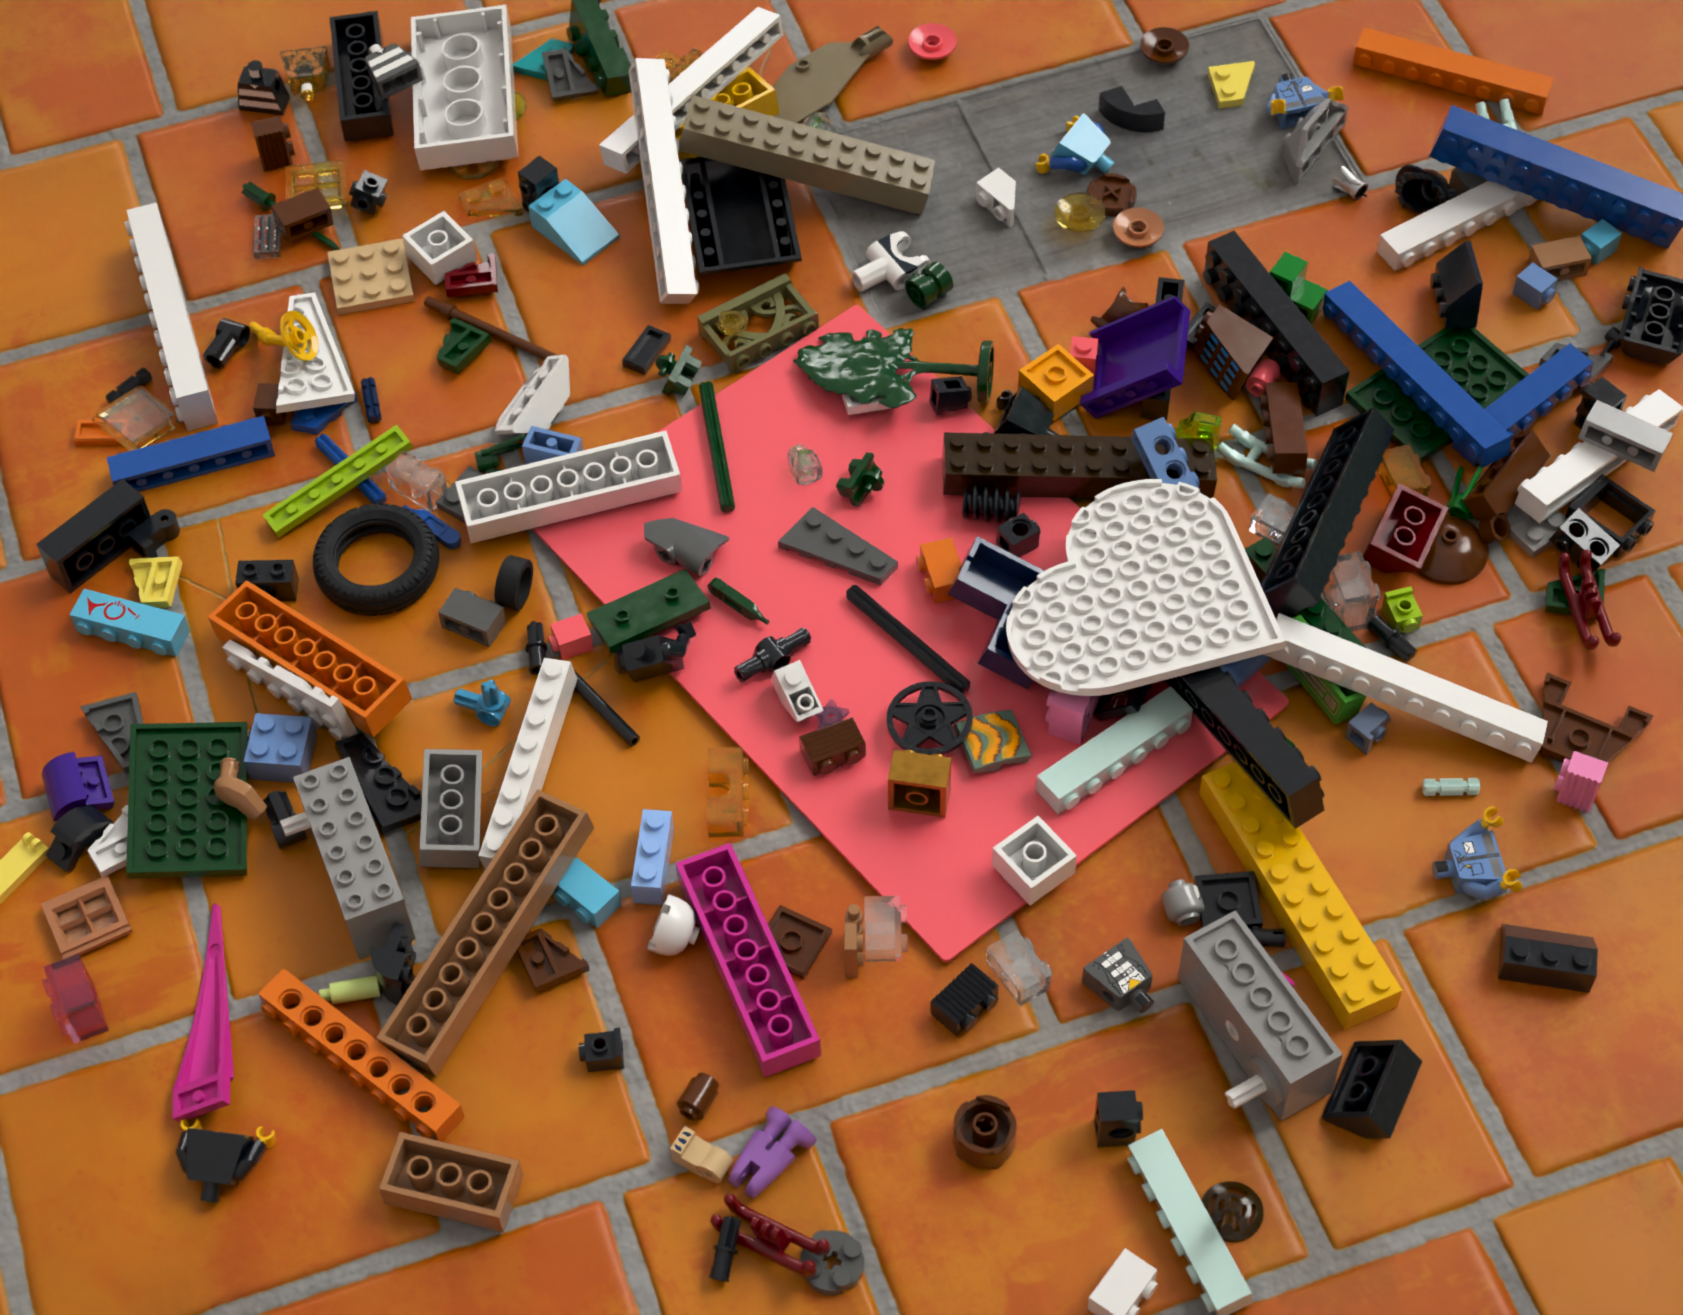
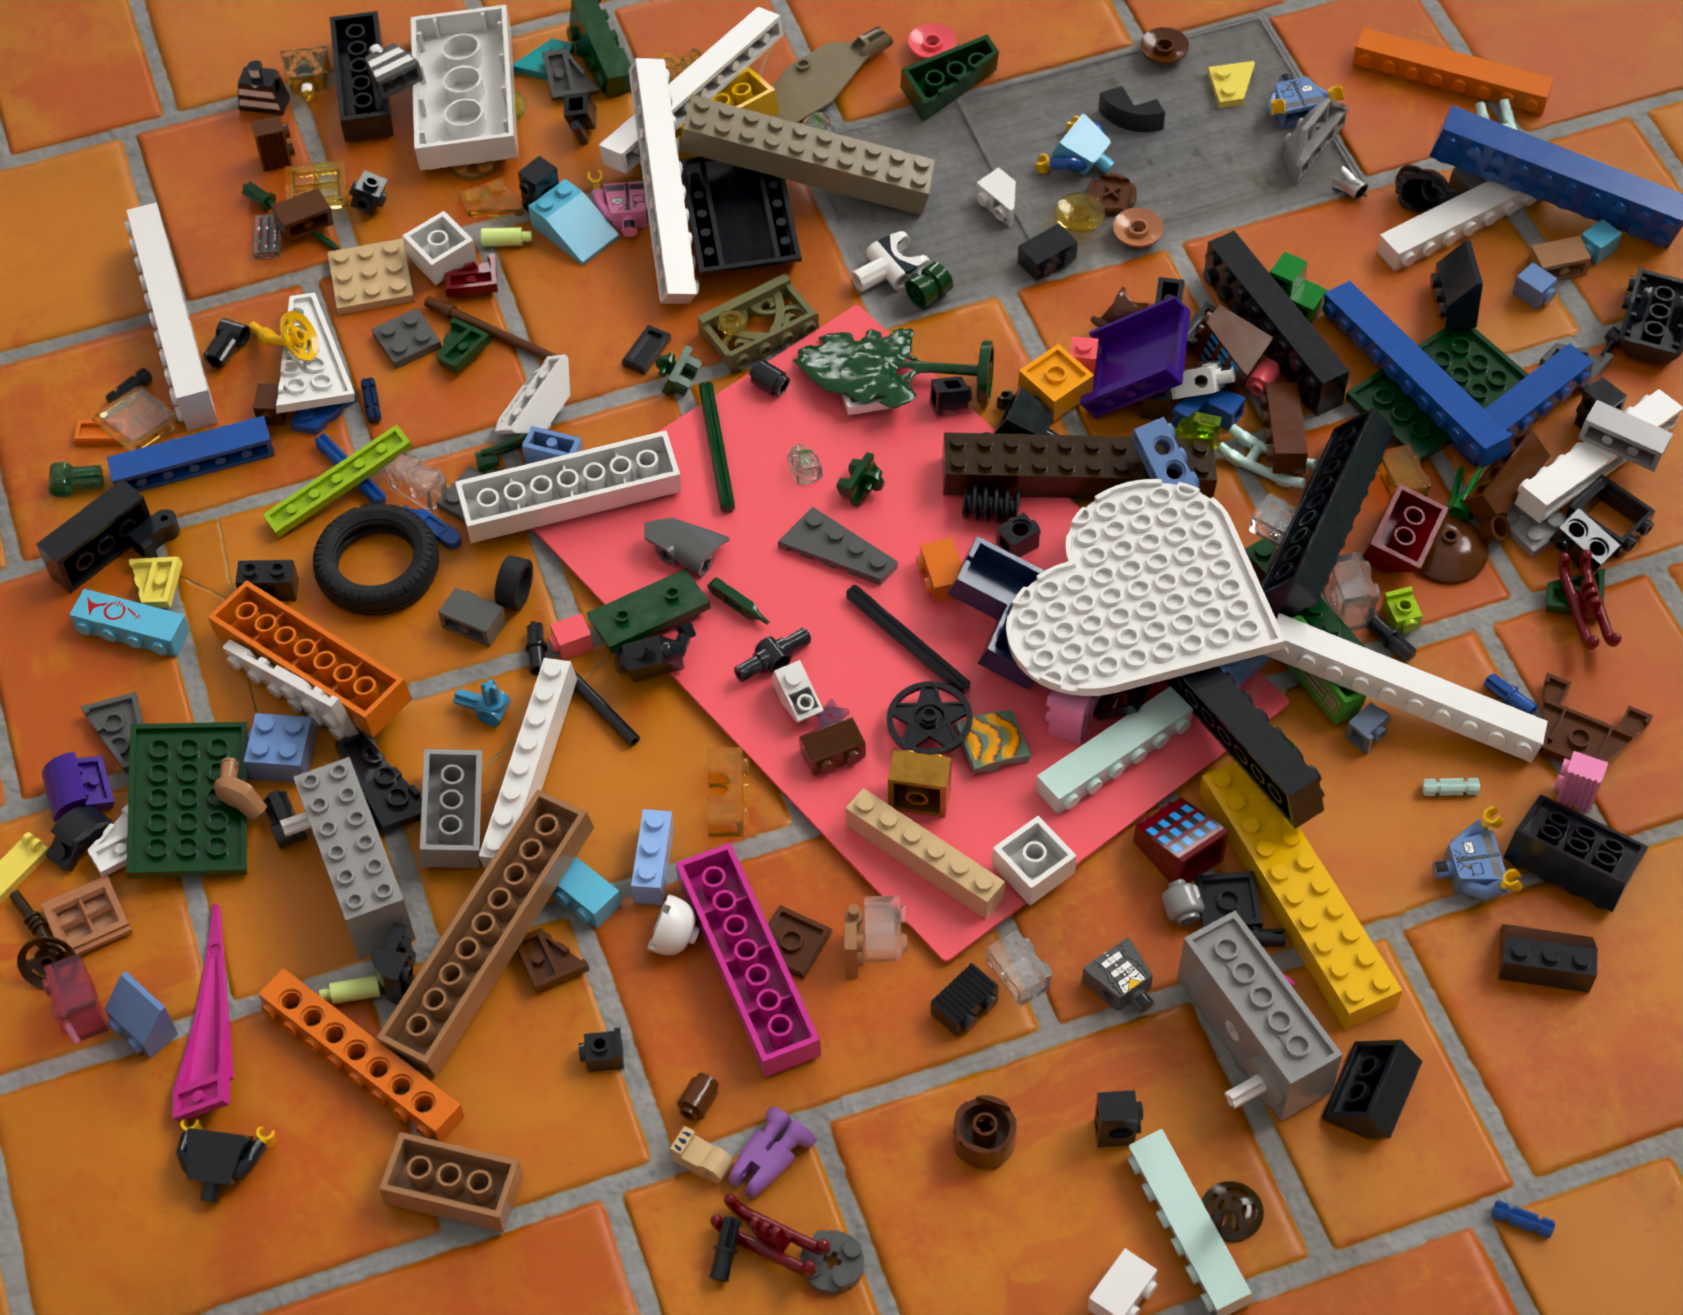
(47, 952): none -> dark brown dish
(66, 478): none -> clear green piece
(139, 1017): none -> medium blue slope
(406, 338): none -> dark grey plate
(504, 236): none -> yellowish green cylinder
(580, 114): none -> black brick
(621, 204): none -> bright pink torso
(769, 378): none -> black brick
(925, 853): none -> tan brick
(948, 75): none -> dark green wedge
(1047, 252): none -> black brick
(1181, 840): none -> dark red slope
(1203, 379): none -> white torso
(1221, 404): none -> blue brick
(1509, 694): none -> blue axle
(1523, 1219): none -> blue axle
(1575, 852): none -> black slope

